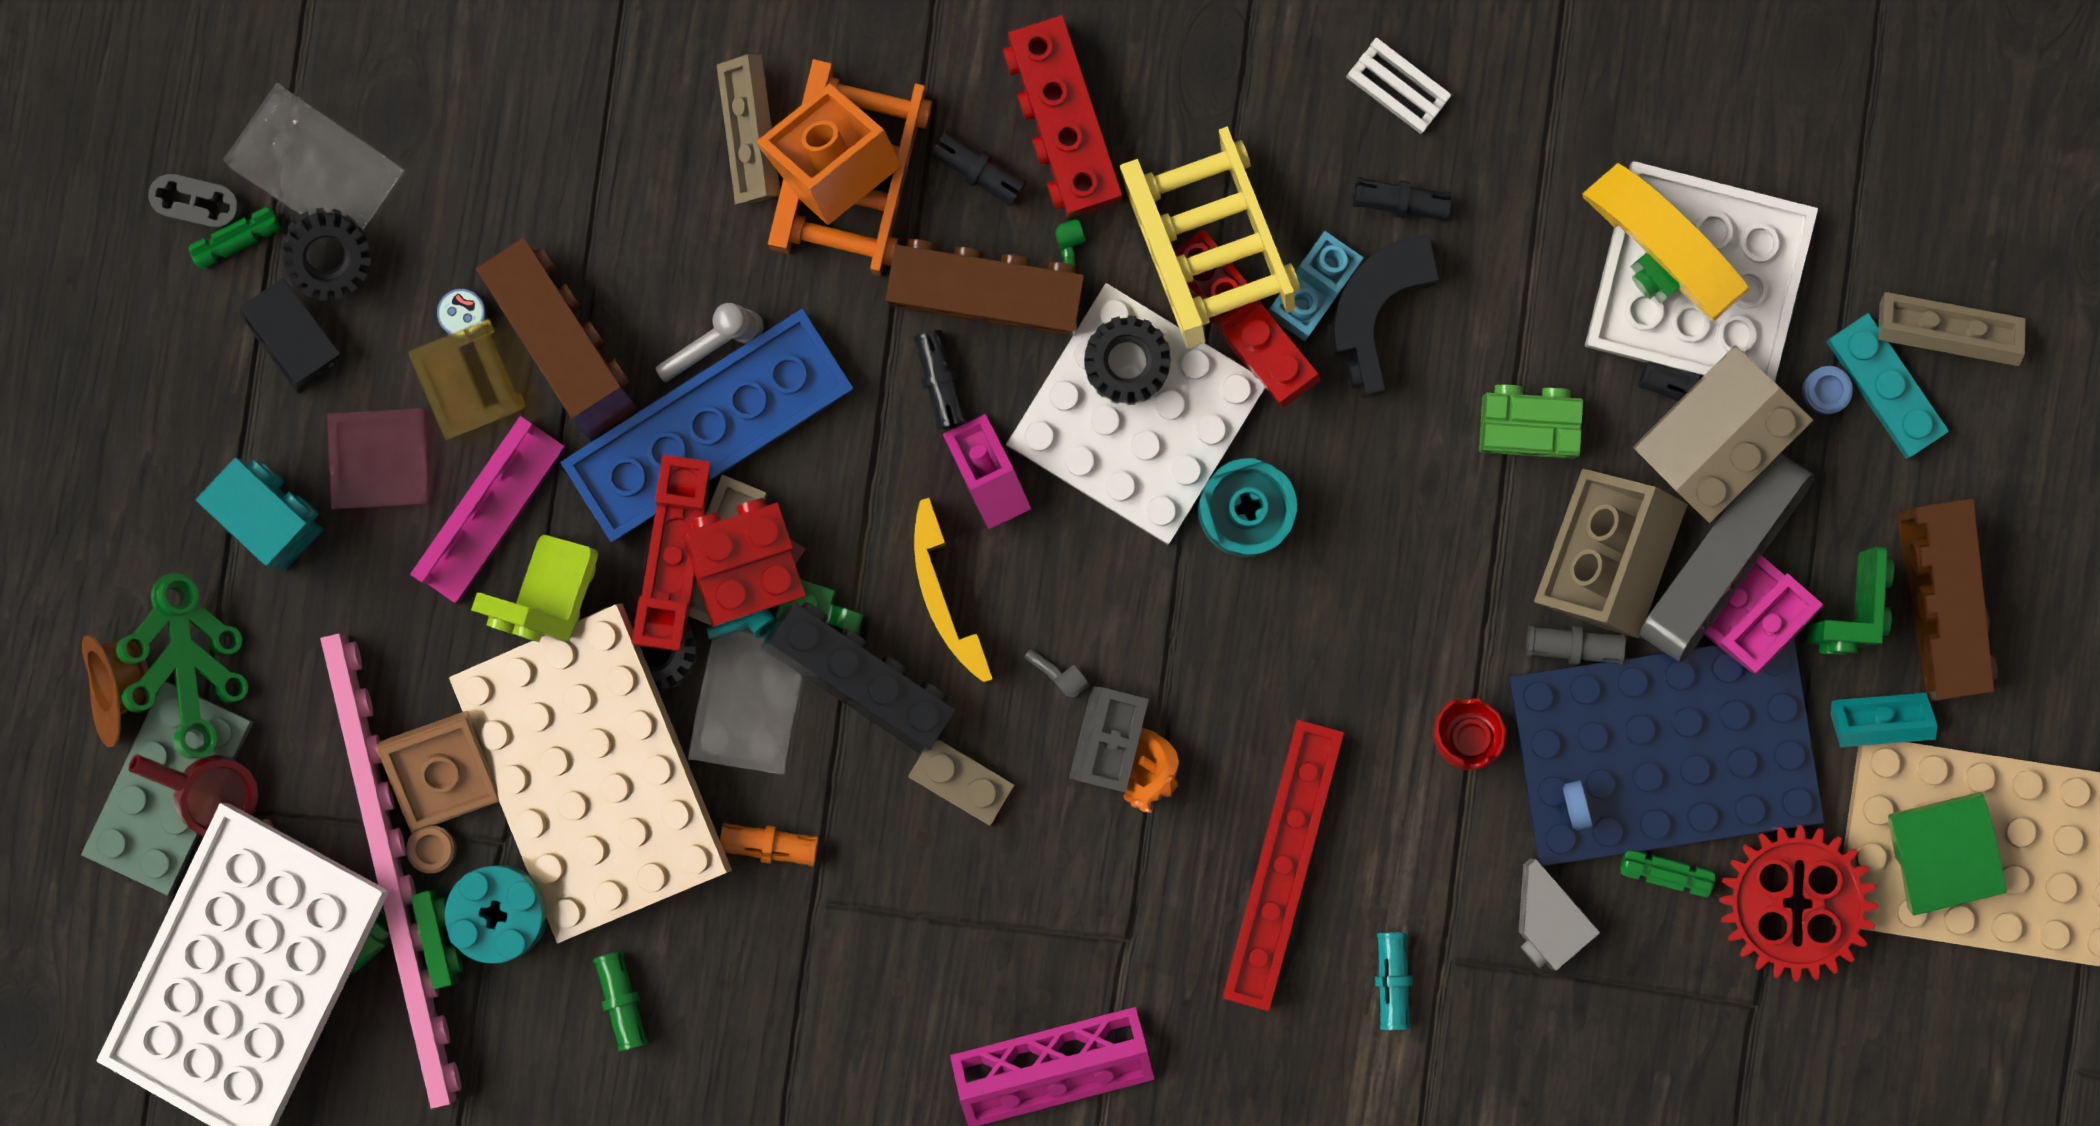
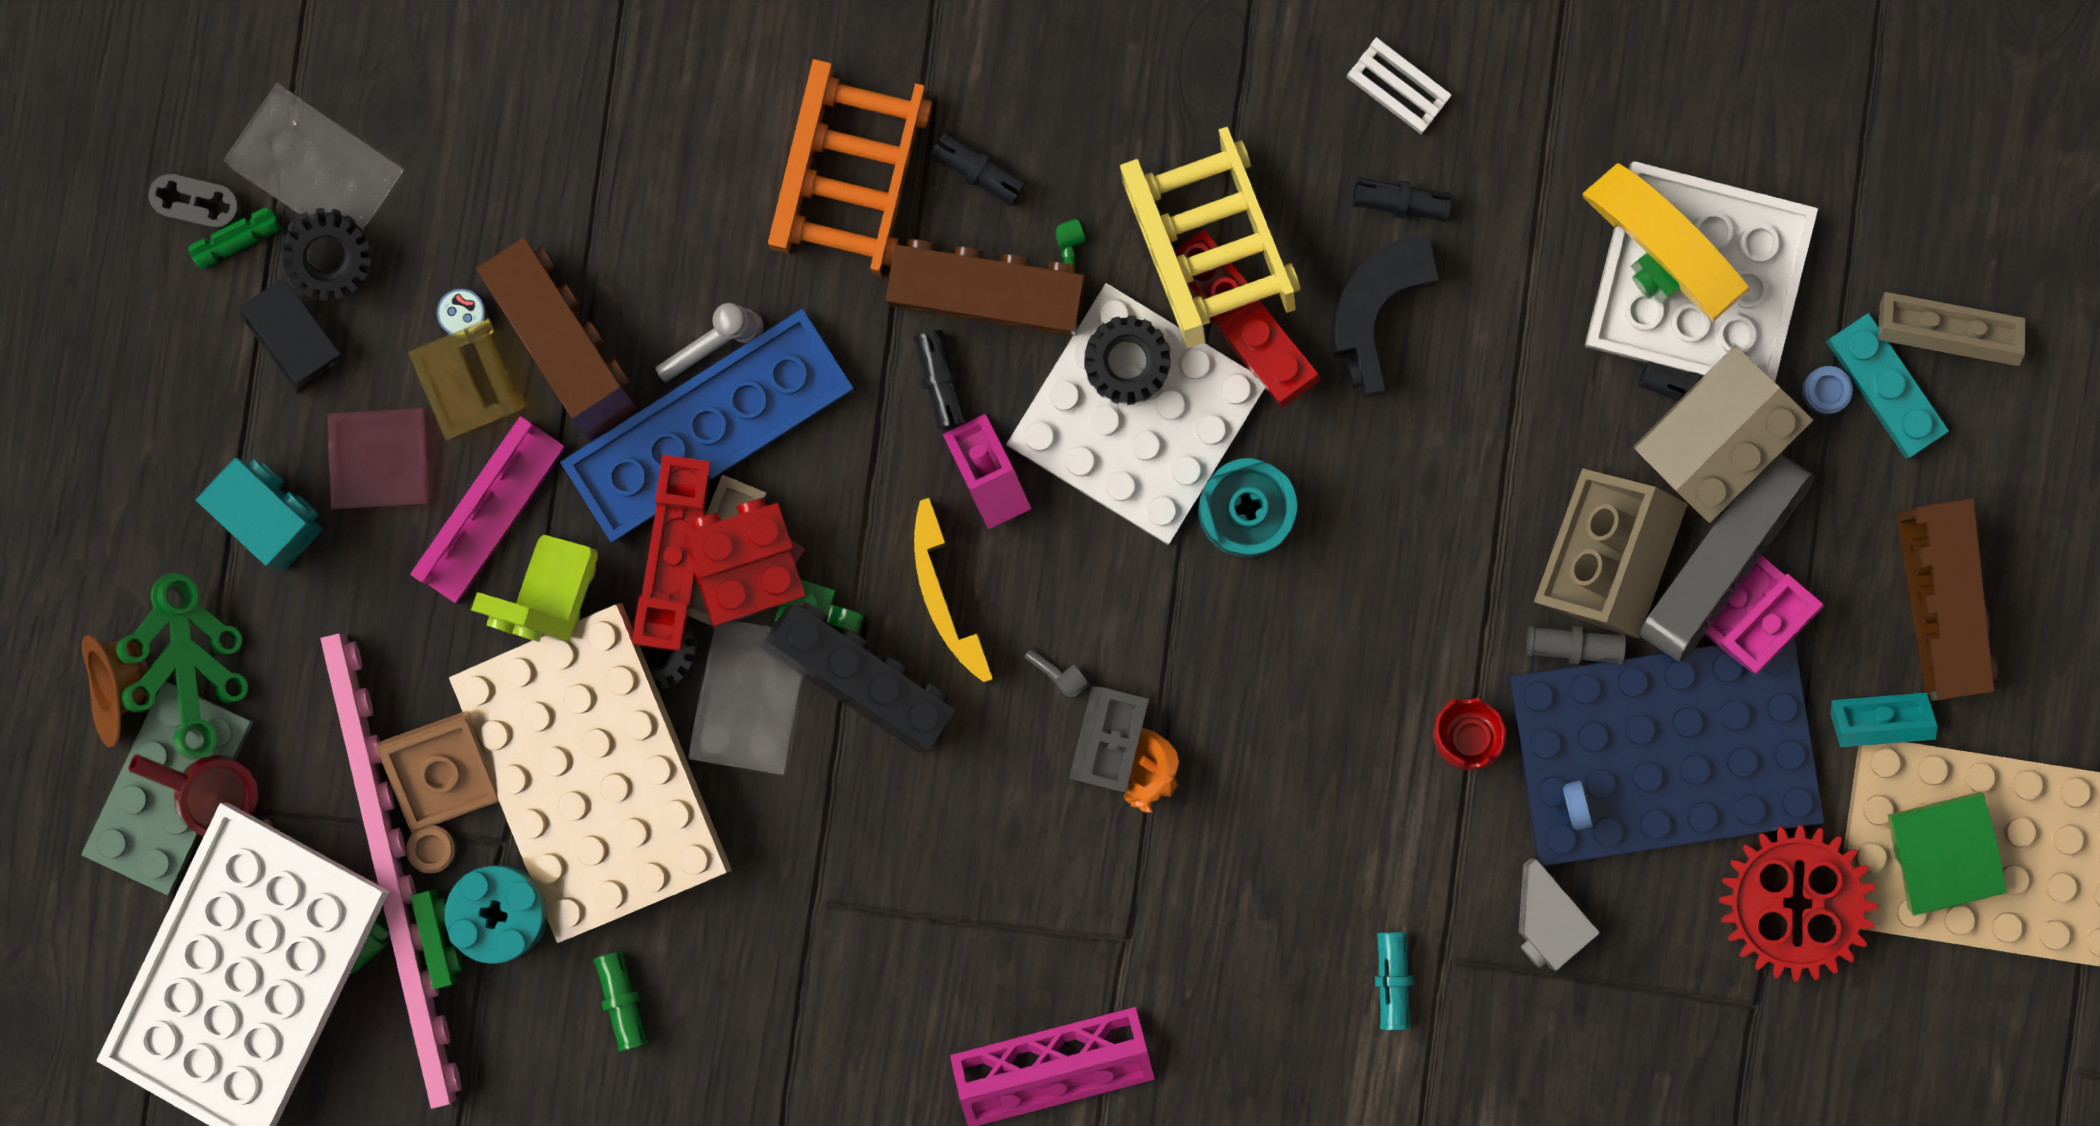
(746, 121): dark tan plate -> none
(759, 623): teal hand -> none
(769, 844): orange pin -> none
(830, 153): orange slope -> none
(961, 781): dark tan plate -> none
(1063, 116): red brick -> none
(1282, 865): red plate -> none
(1320, 281): medium azure slope -> none
(1531, 423): bright green brick -> none
(1667, 873): green axle -> none
(1870, 618): green bracket -> none

